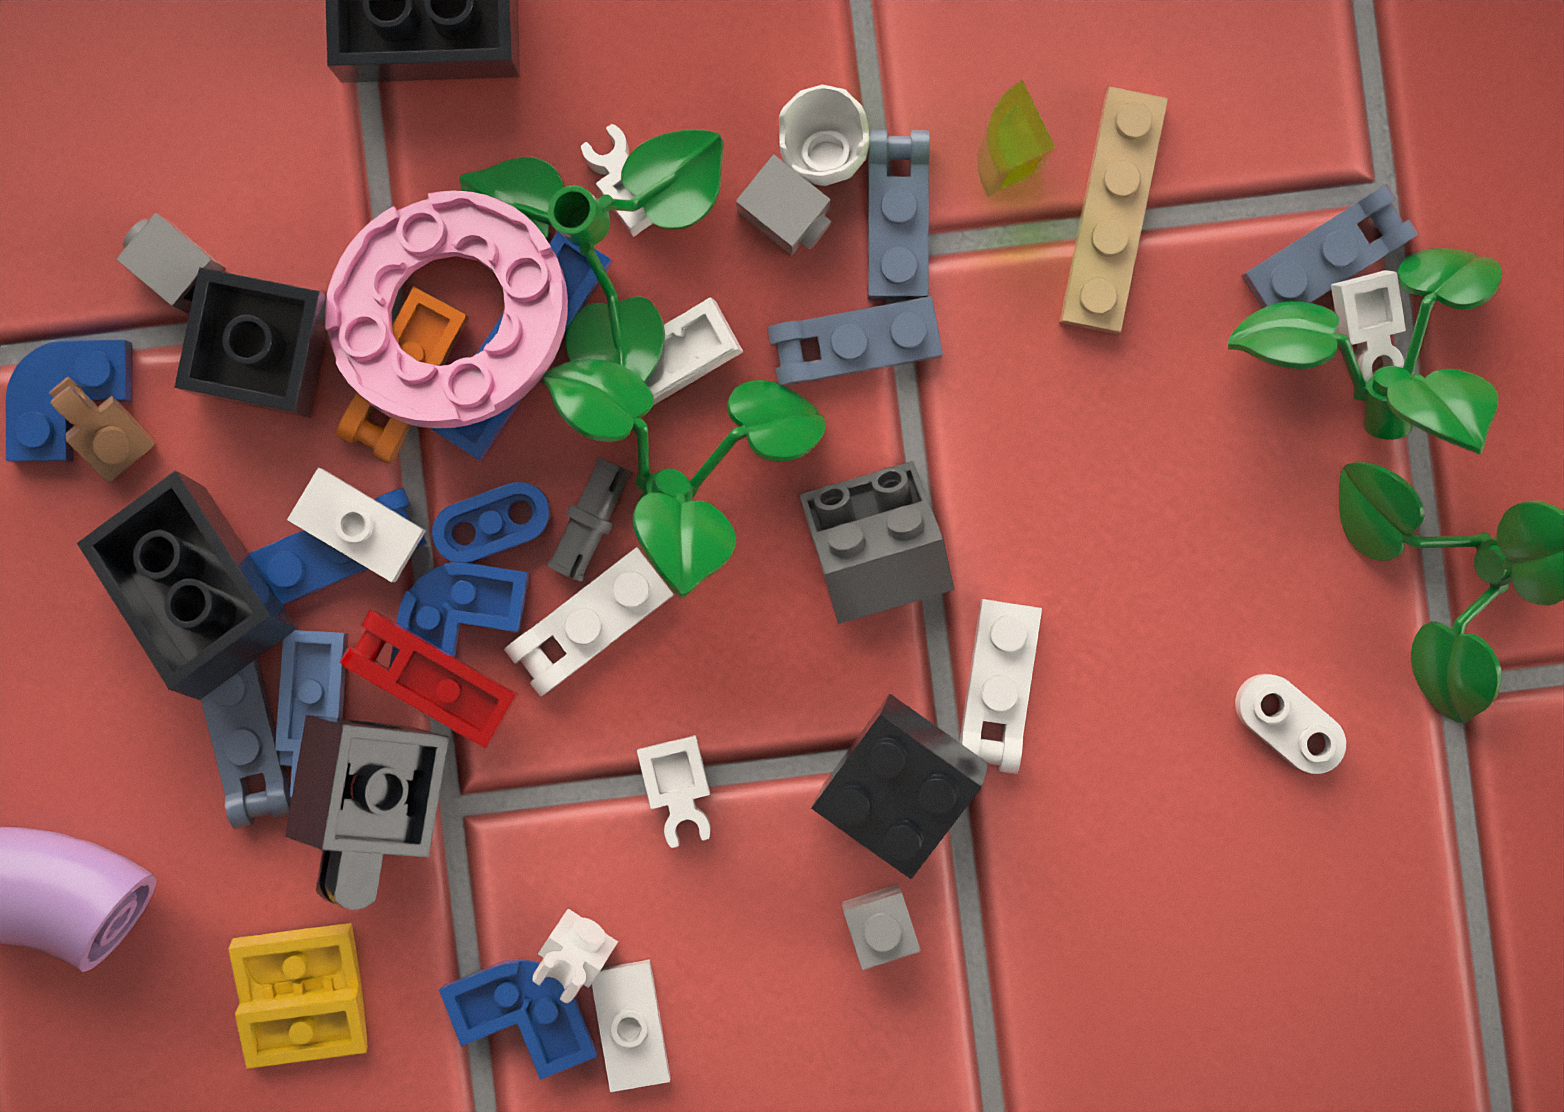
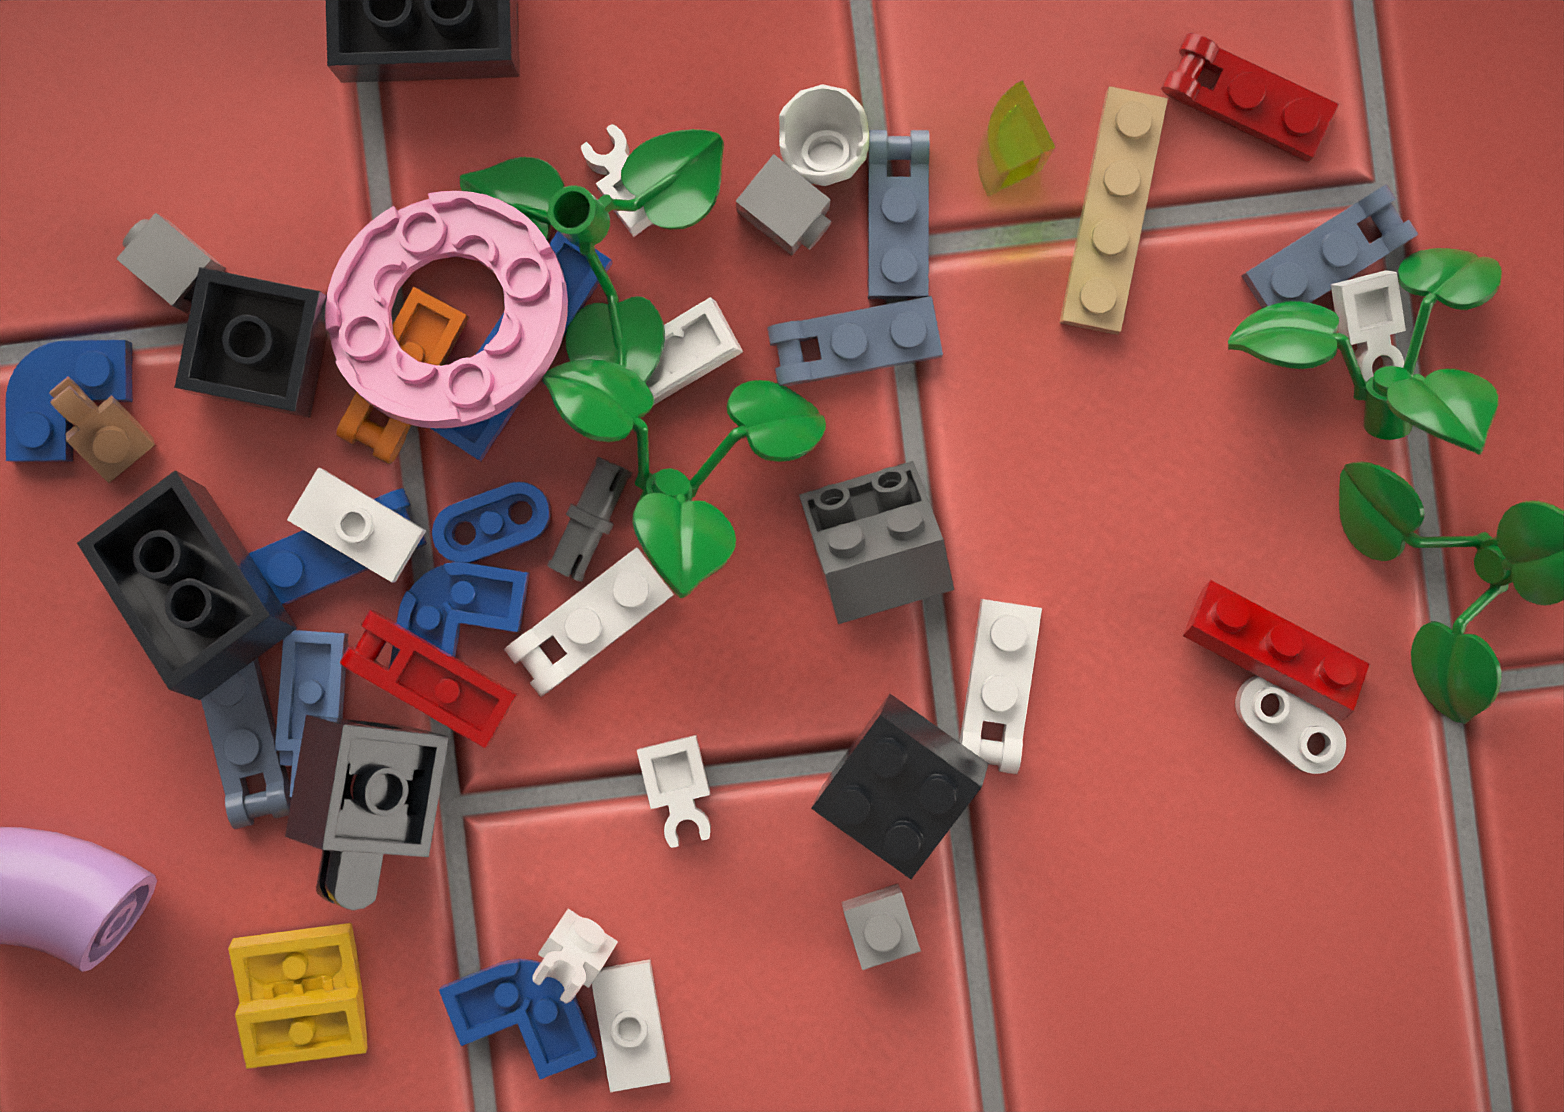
(1250, 98): none -> red plate
(1276, 650): none -> red plate

